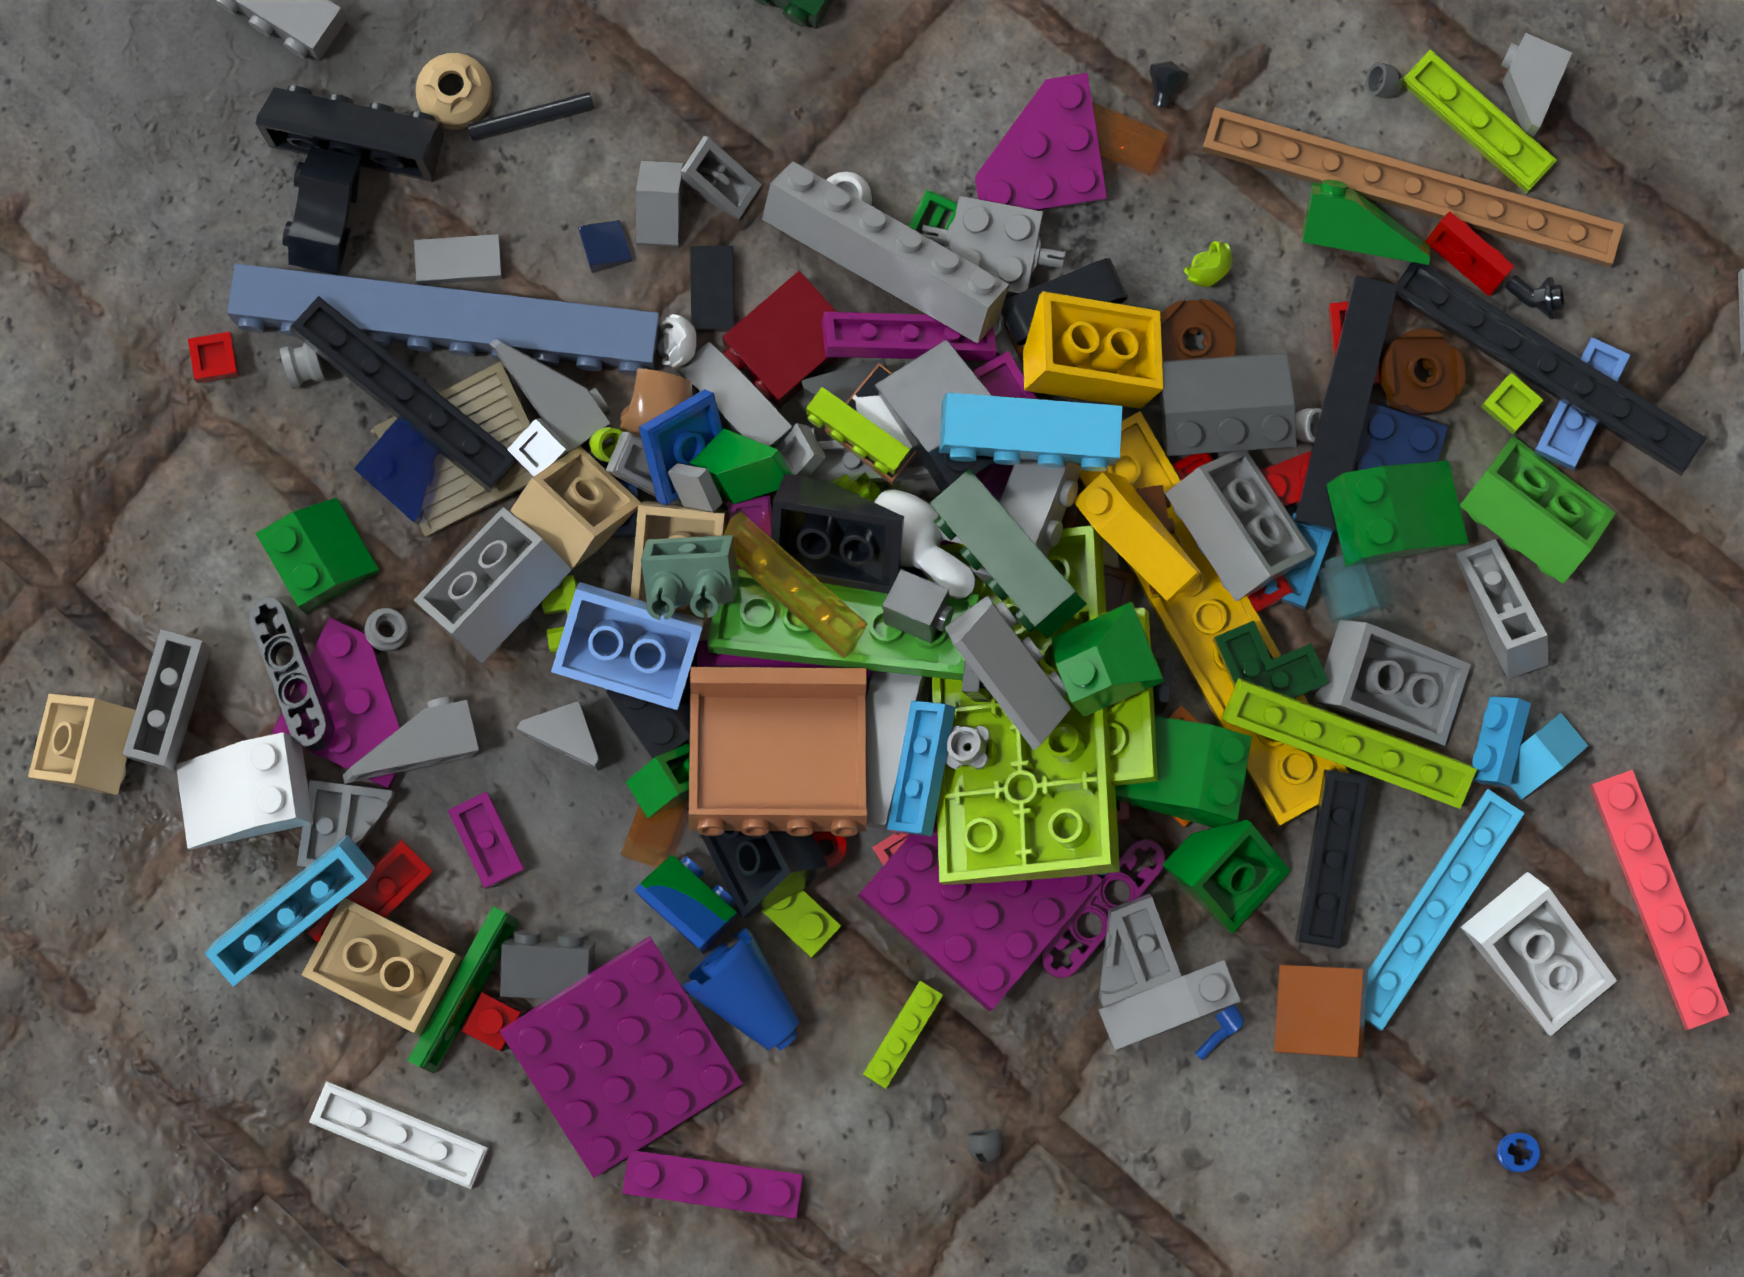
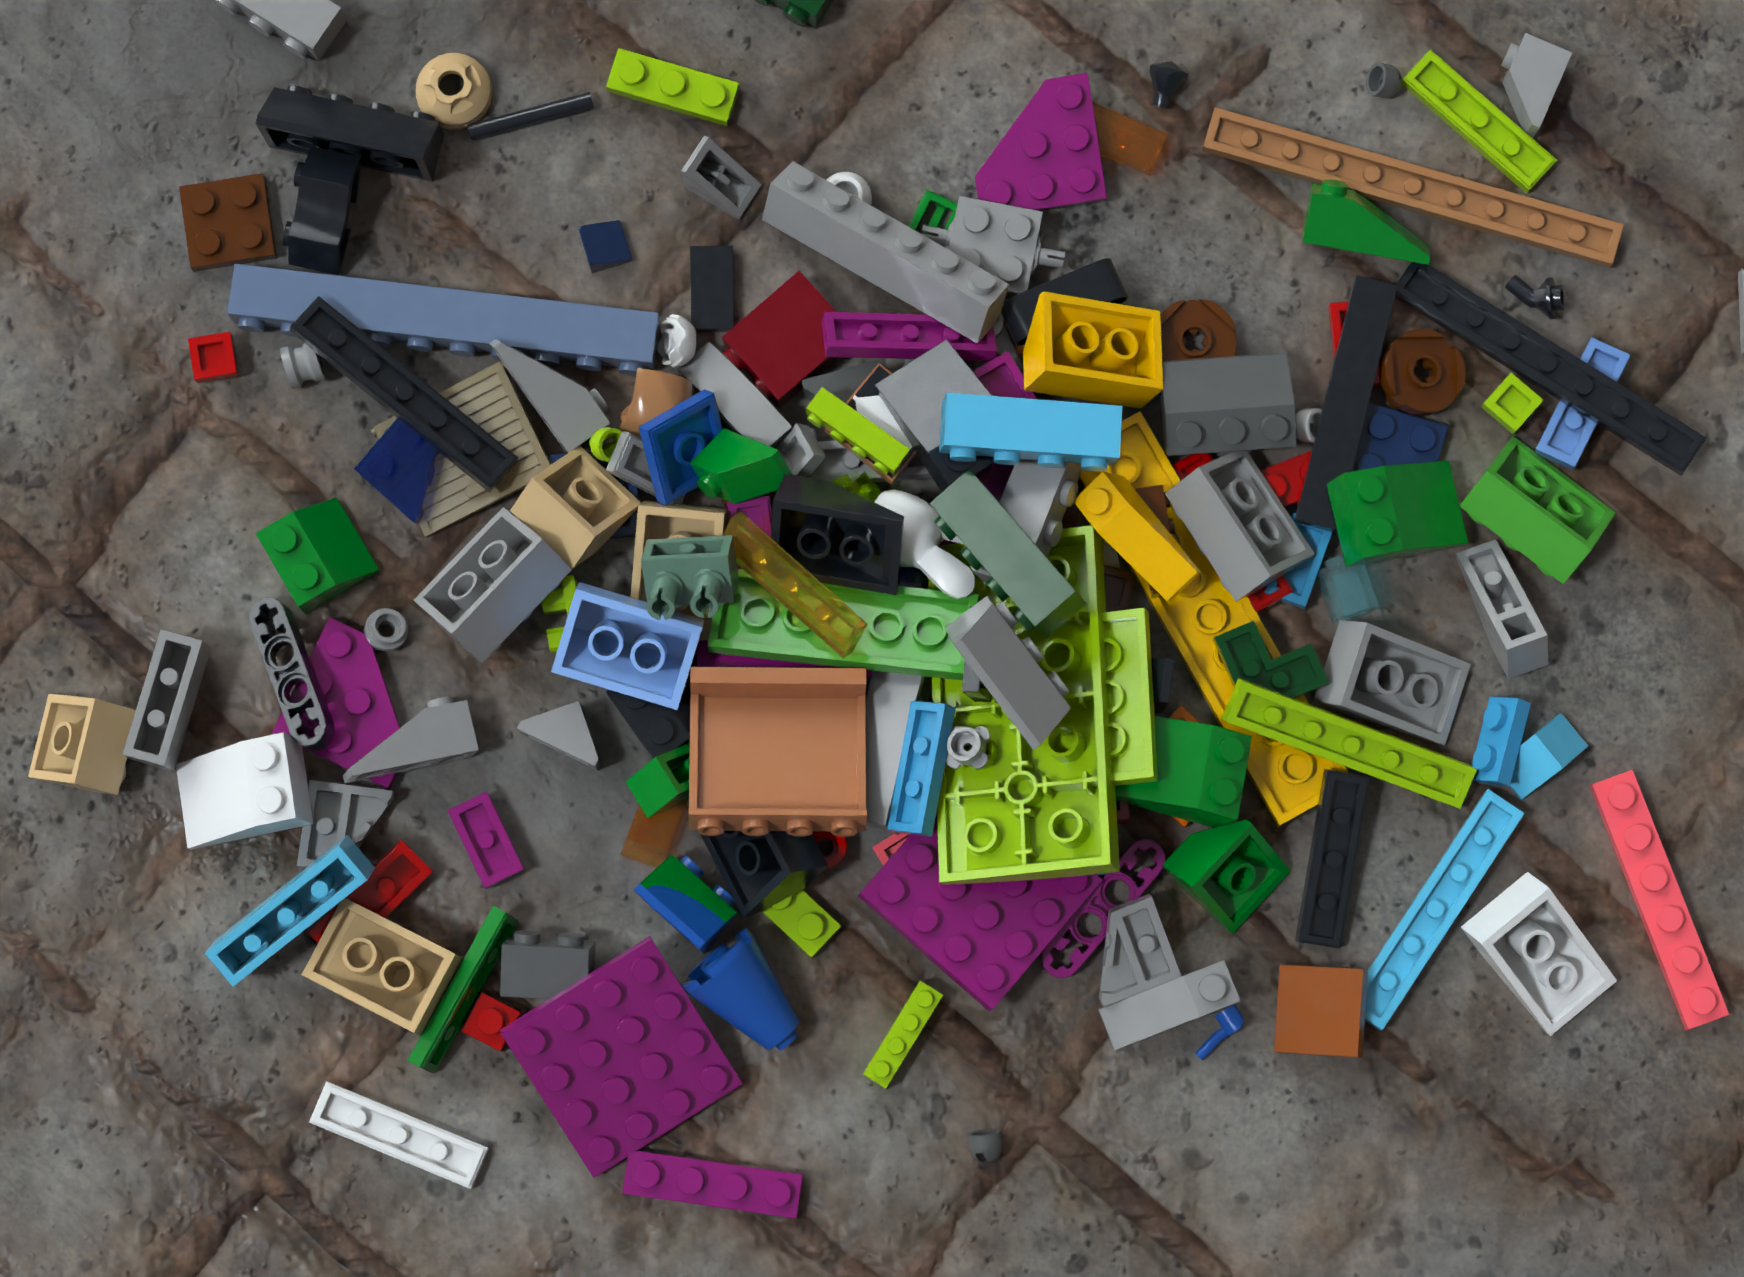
(227, 222): none -> reddish brown plate
(458, 259): light grey tile -> none
(538, 447): plate -> none
(658, 203): light grey slope -> none
(672, 87): none -> lime plate
(695, 487): light grey tile -> none
(917, 606): brick -> none
(1105, 660): green slope -> none
(1211, 265): lime plate -> none
(1469, 253): red plate -> none
(1507, 1160): blue bush -> none

